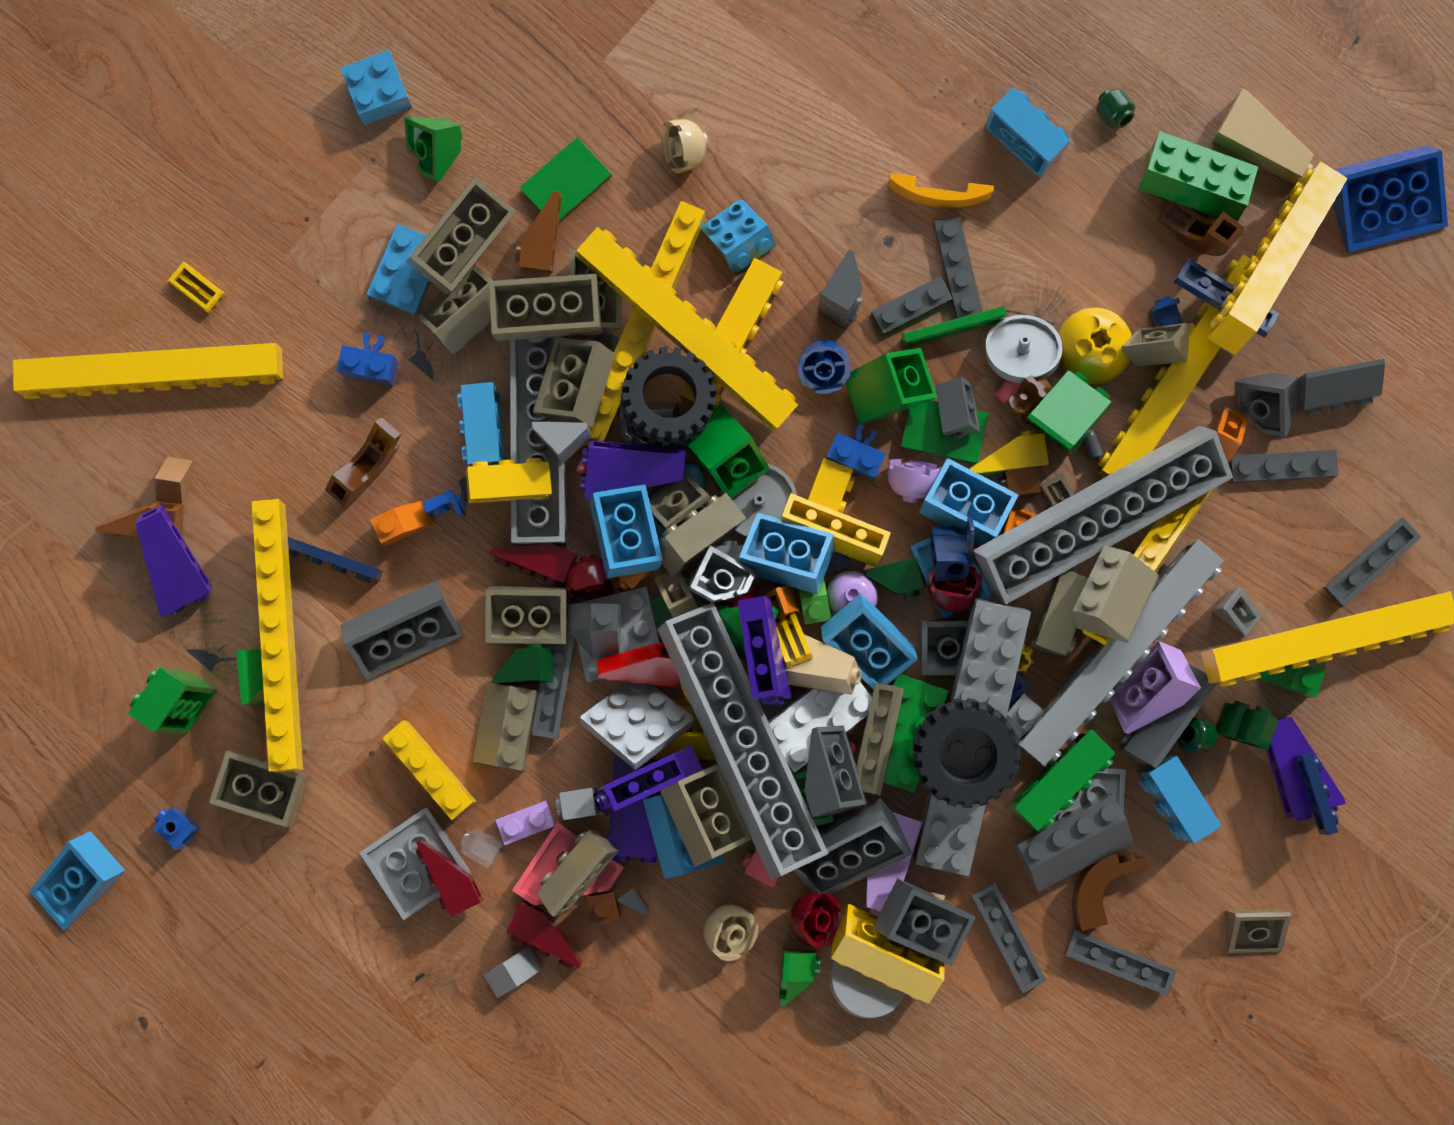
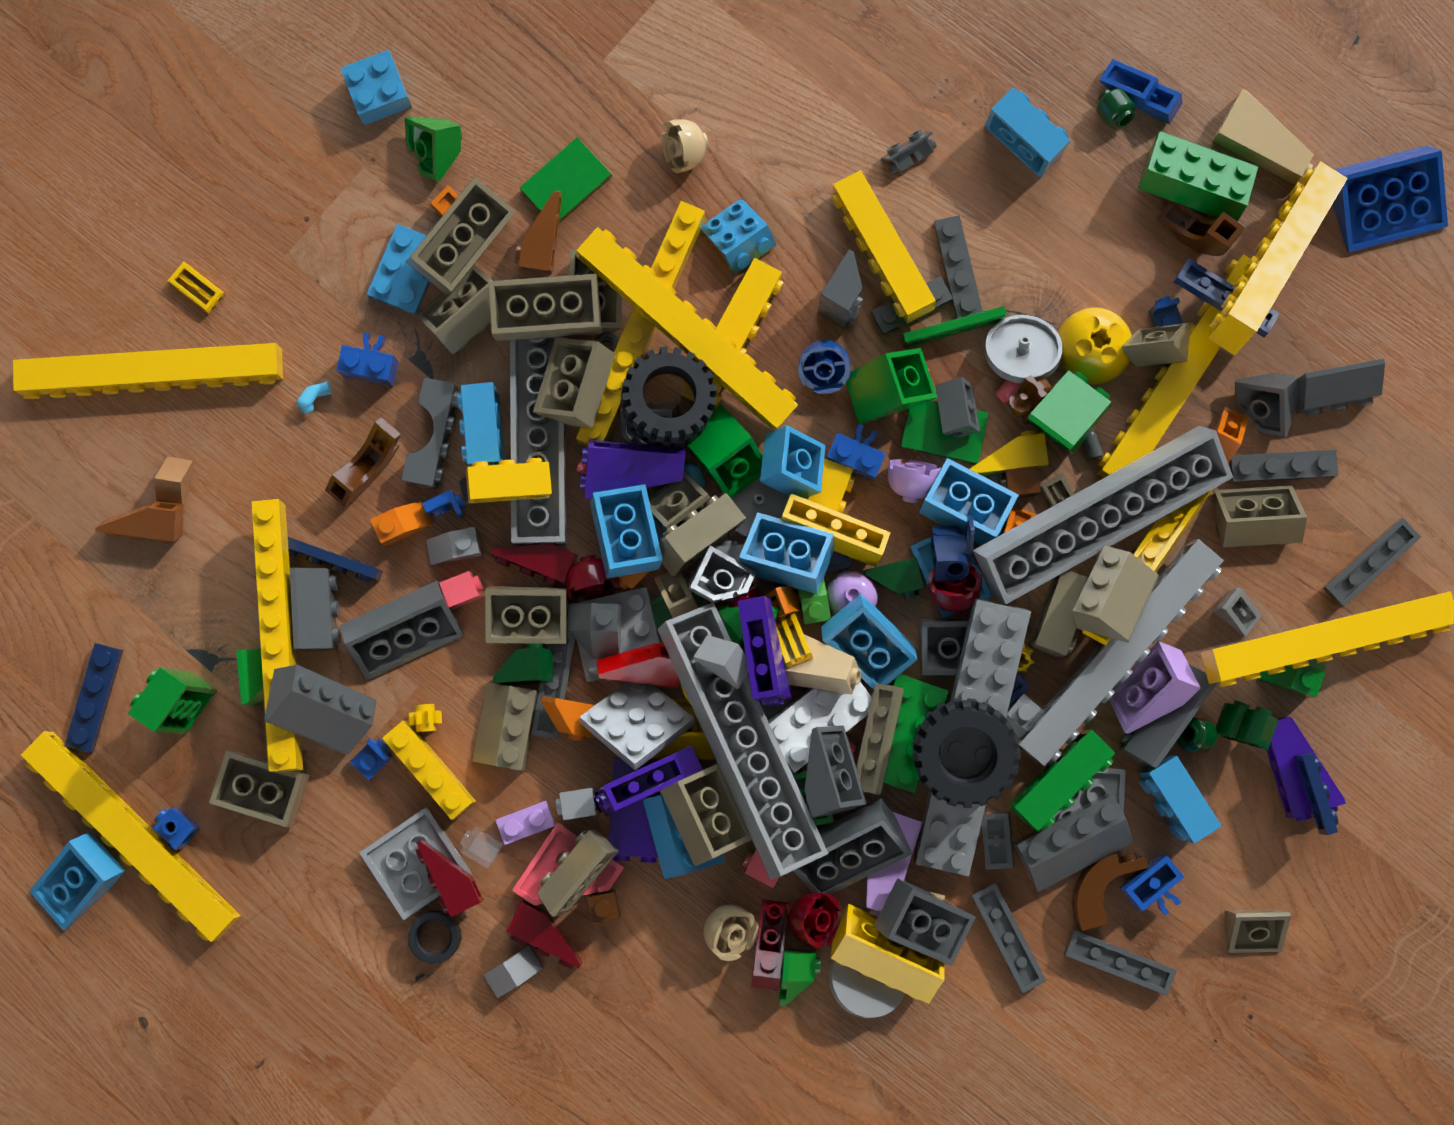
(93, 698): none -> dark blue plate
(130, 836): none -> yellow brick
(170, 563): dark purple slope -> none
(310, 394): none -> medium azure arm
(314, 609): none -> dark grey slope
(318, 708): none -> dark grey slope
(372, 758): none -> blue bracket
(419, 951): none -> black tyre
(424, 466): none -> dark grey arch
(425, 717): none -> yellow gear
(444, 200): none -> orange plate
(454, 546): none -> light grey slope
(461, 589): none -> coral brick
(562, 437): light grey slope -> none
(566, 716): none -> orange slope
(634, 900): dark grey slope -> none
(723, 659): none -> light grey slope
(770, 945): none -> dark red slope
(792, 462): none -> dark azure brick
(883, 247): none -> yellow brick
(918, 145): none -> dark grey hinge
(973, 194): light orange slope -> none
(998, 840): none -> dark grey hinge
(1143, 90): none -> blue slope
(1152, 883): none -> blue brick
(1259, 516): none -> dark tan slope

